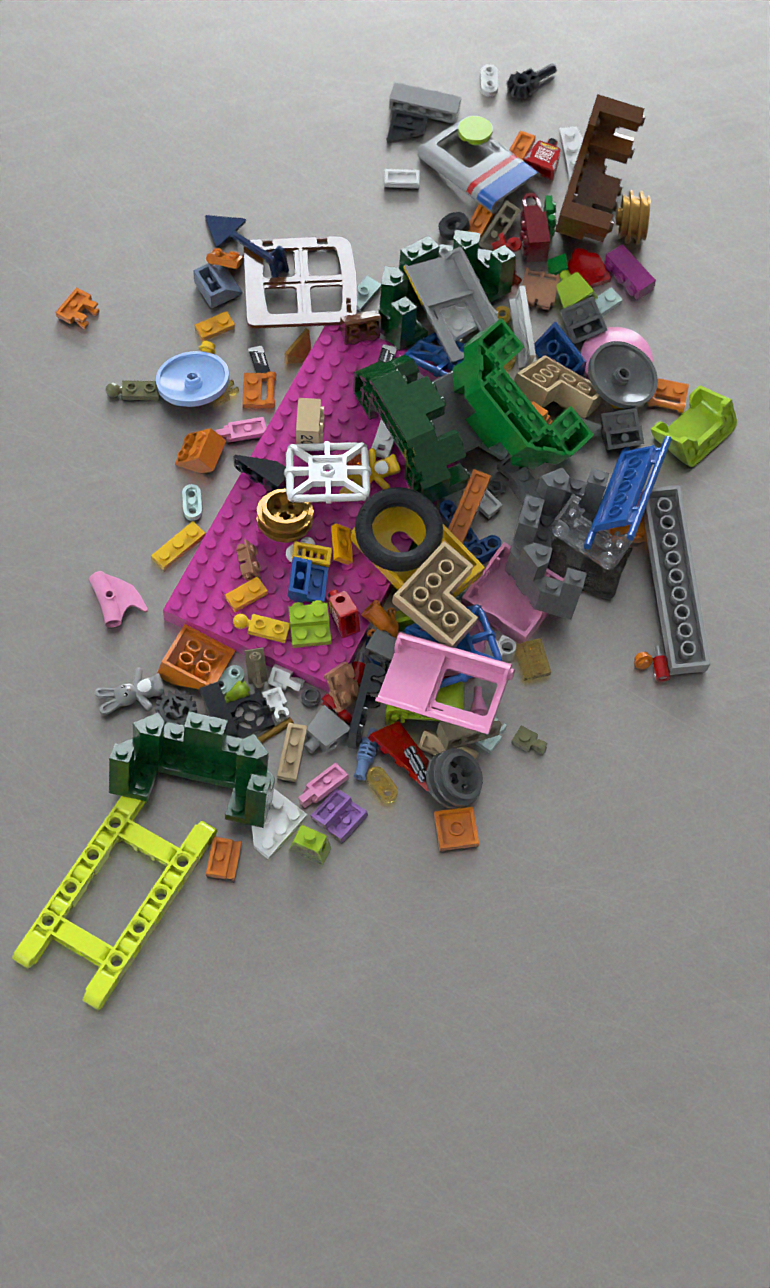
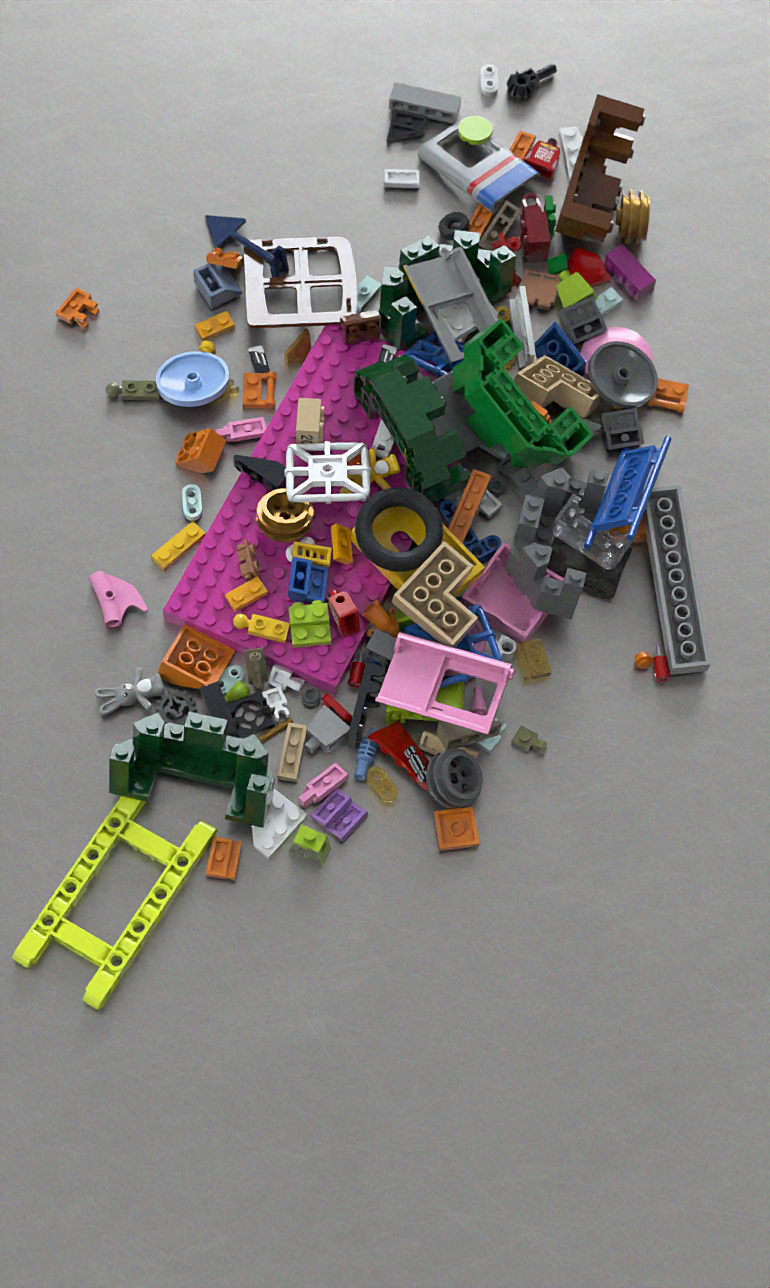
(342, 685): nougat plate -> none
(699, 427): lime windscreen -> none

